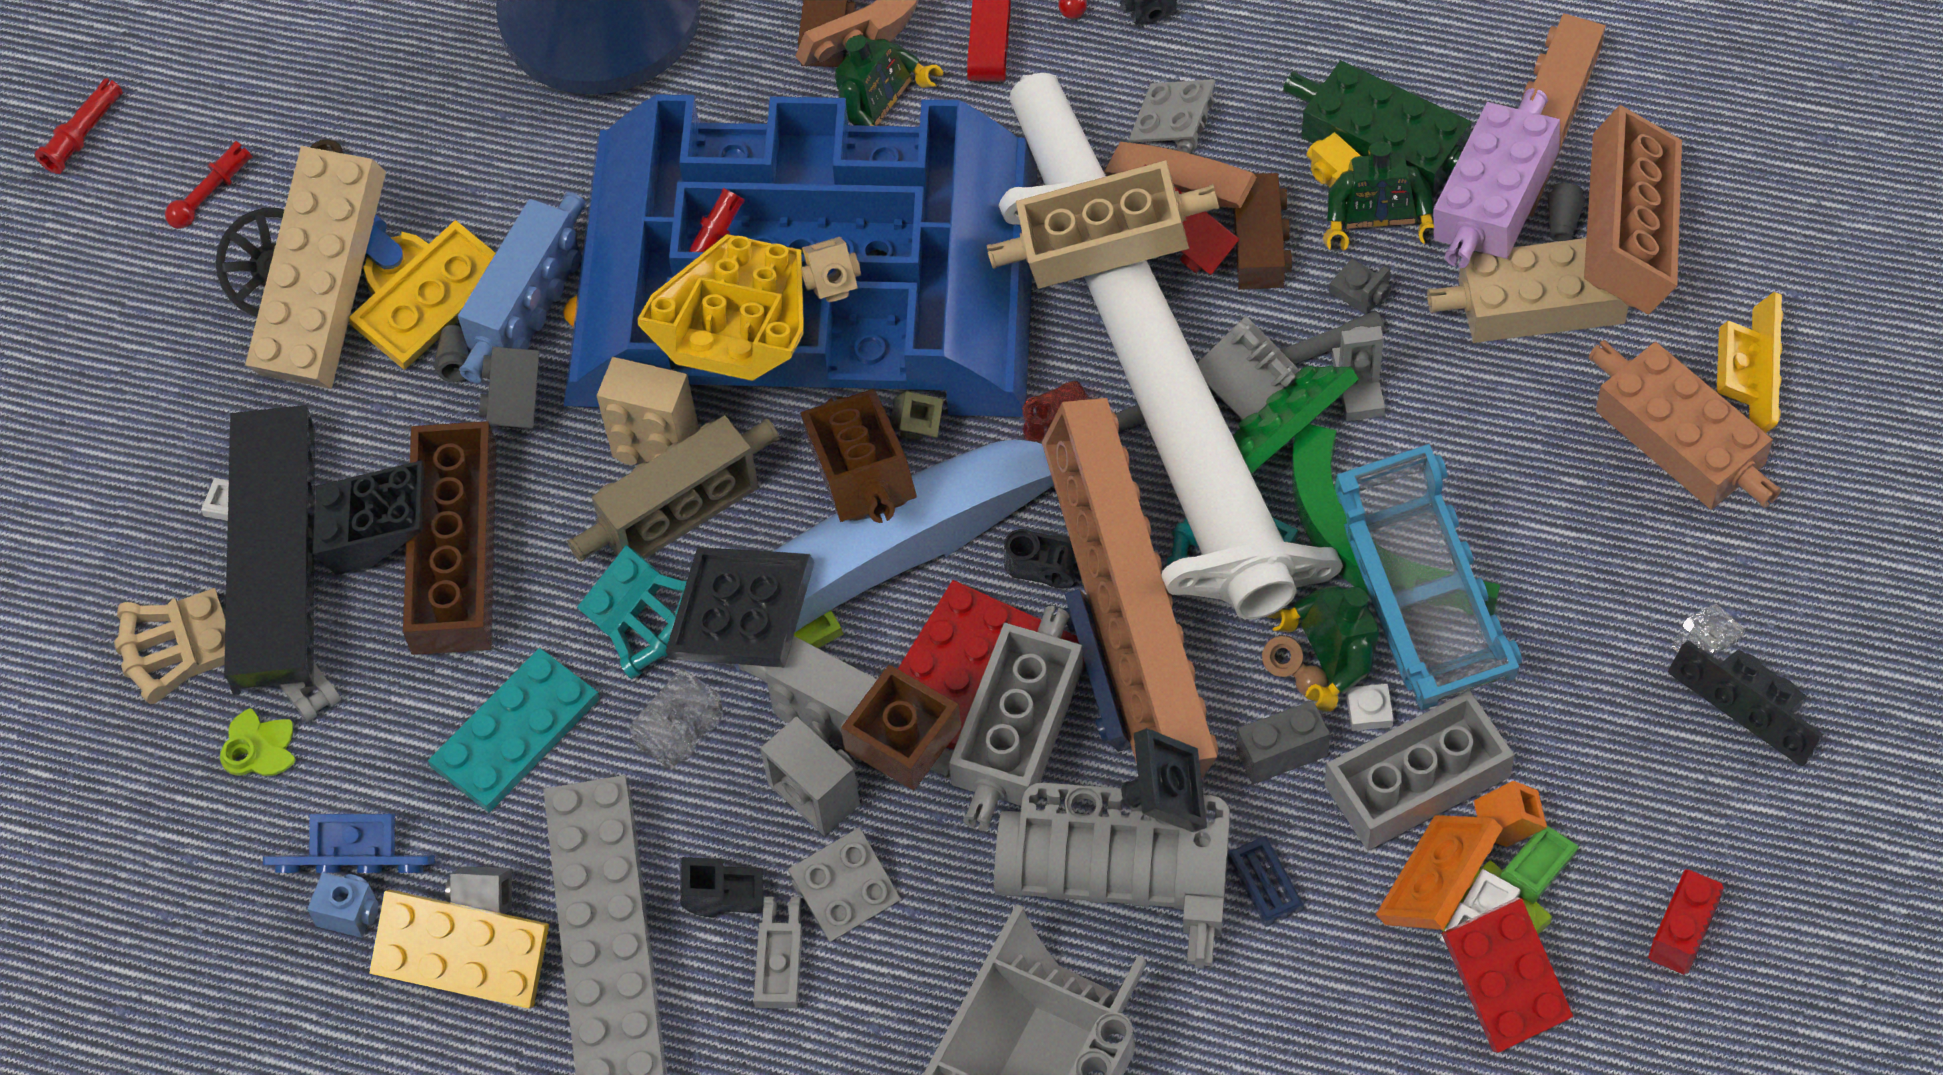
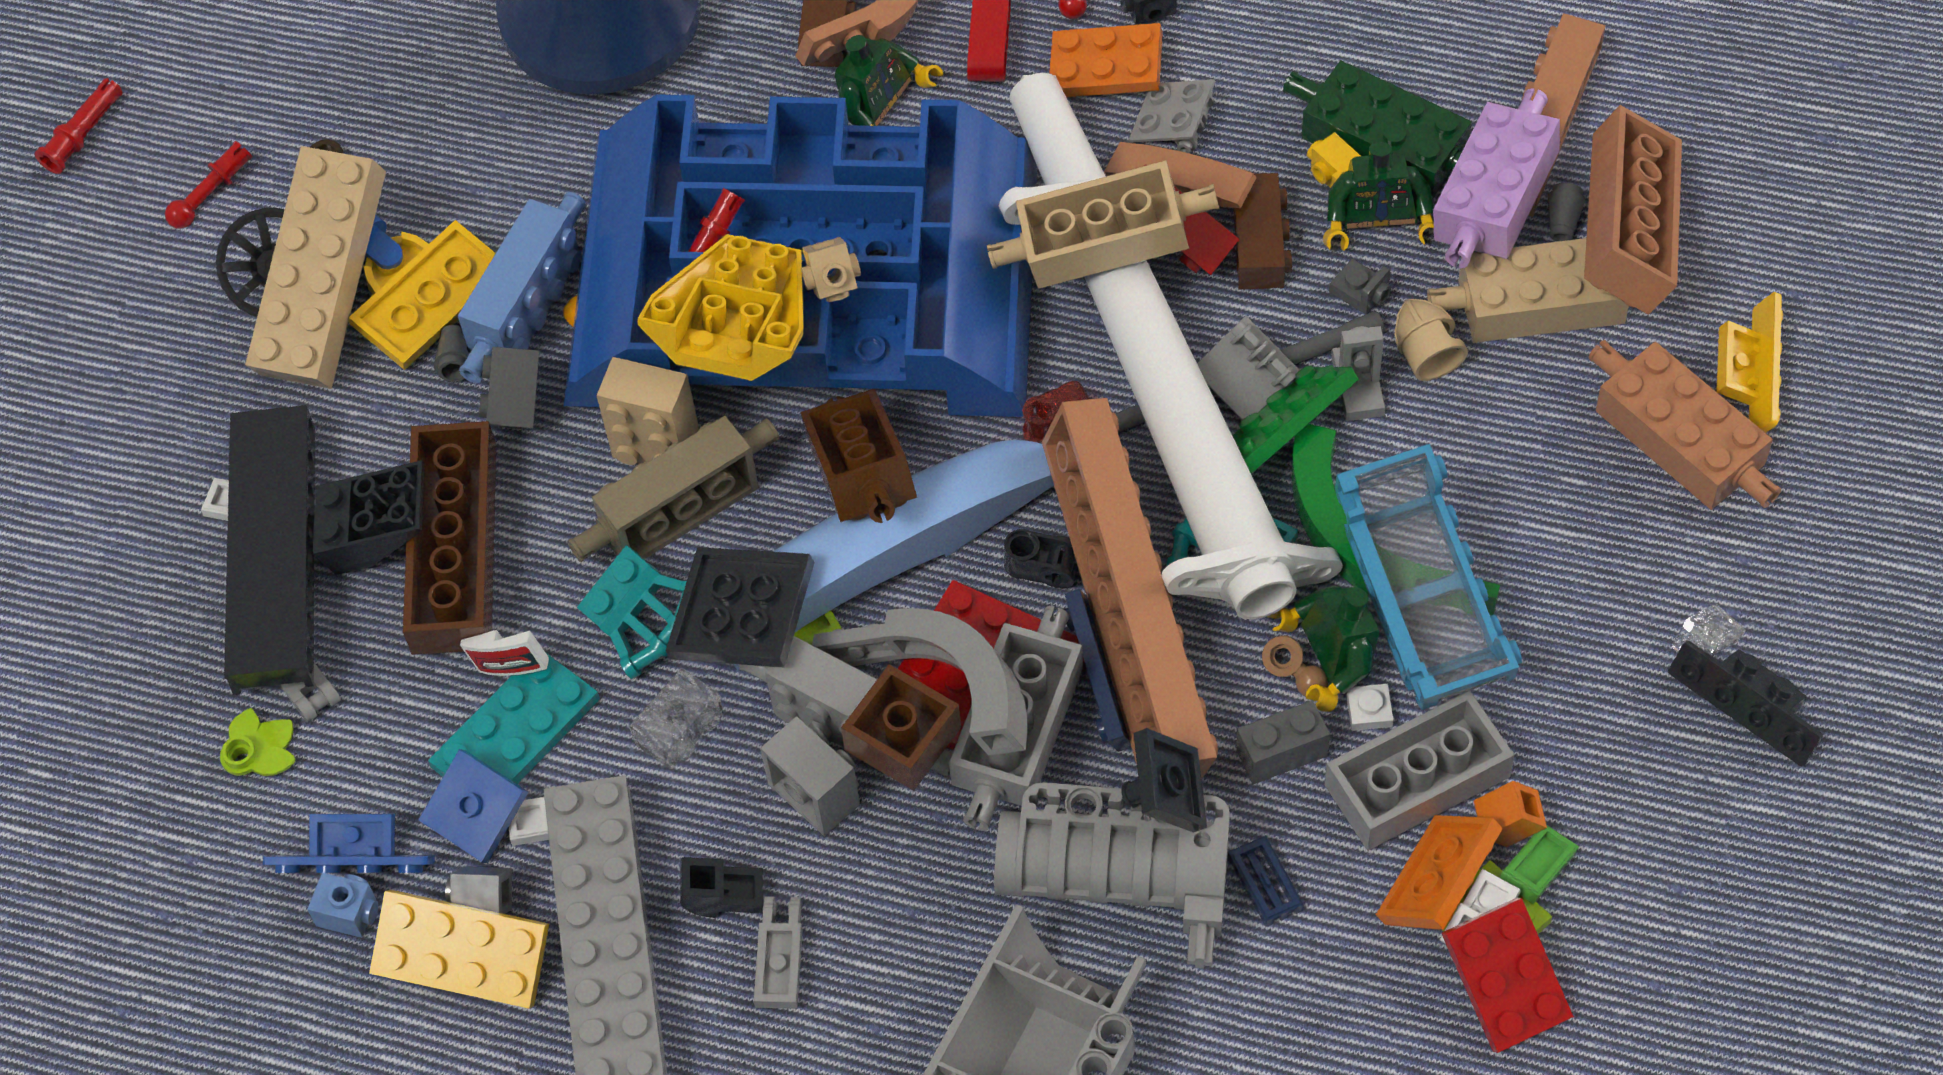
(200, 635): tan plate -> none
(473, 806): none -> blue plate
(507, 655): none -> slope
(529, 823): none -> white tile
(844, 884): light grey hinge -> none
(916, 415): olive brick -> none
(997, 700): none -> light grey arch
(1107, 59): none -> orange plate
(1425, 339): none -> tan helmet
(1686, 921): red brick -> none

